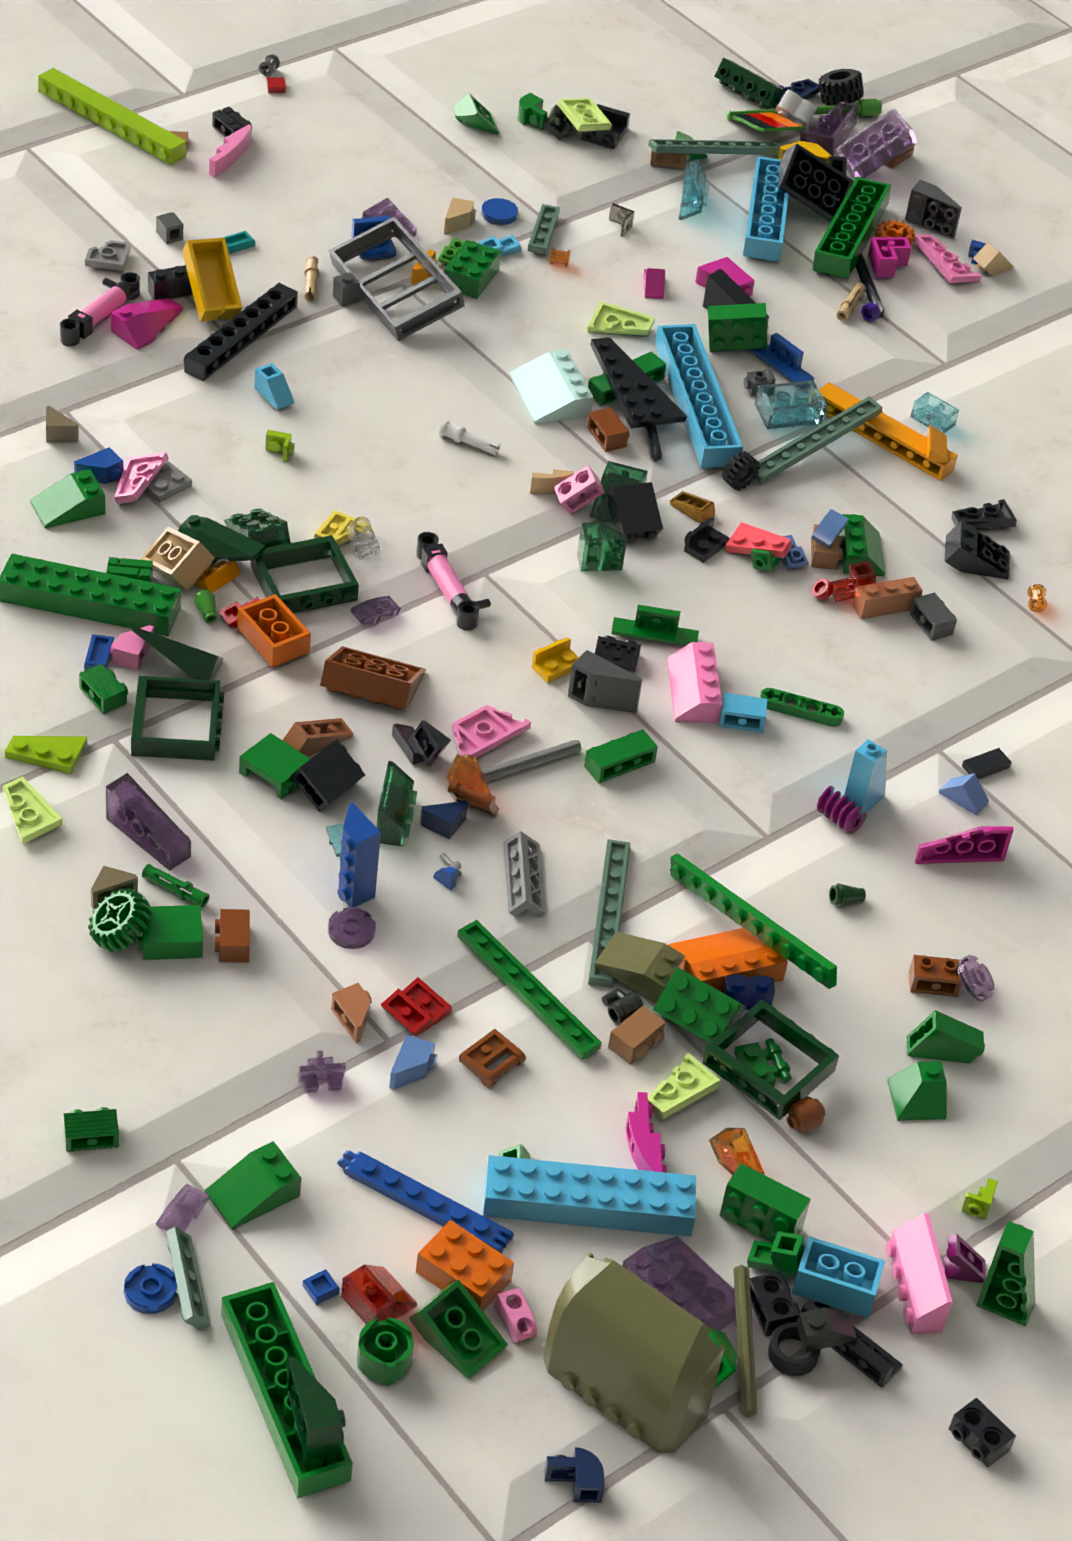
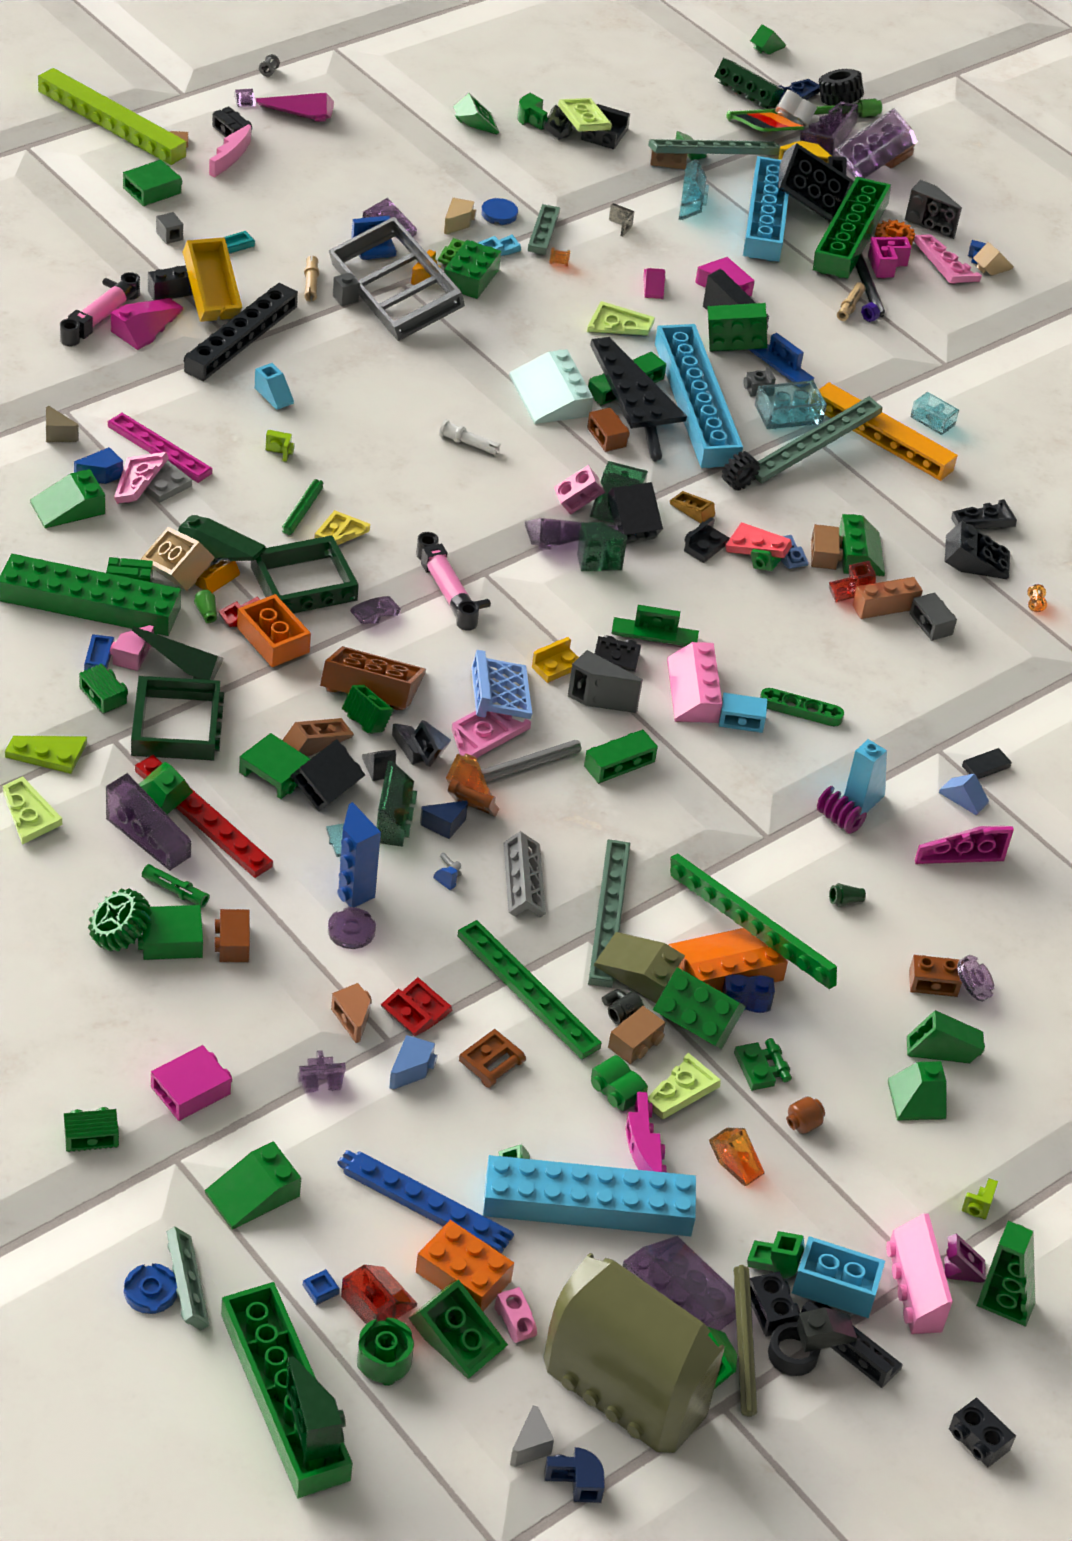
(109, 881): dark tan slope -> none
(111, 256): light grey plate -> none
(152, 182): none -> green brick
(155, 443): none -> dark pink tile
(166, 787): none -> green slope
(183, 1208): clear purple slope -> none
(191, 1082): none -> dark pink brick
(216, 827): none -> red plate
(244, 97): none -> clear purple slope
(261, 527): clear green slope -> none
(276, 85): red tile -> none
(302, 507): none -> green axle
(311, 106): none -> dark pink wedge
(363, 542): clear piece -> none
(367, 709): none -> green brick
(377, 763): none -> black slope
(484, 686): none -> light blue fence
(533, 1441): none -> light grey slope
(545, 483): tan slope -> none
(553, 532): none -> clear purple wedge
(617, 1082): none -> green brick
(751, 1083): dark green window -> none
(763, 1204): green brick -> none
(766, 41): none -> green slope
(822, 589): red tile -> none
(829, 528): medium blue slope -> none
(936, 445): light orange slope -> none

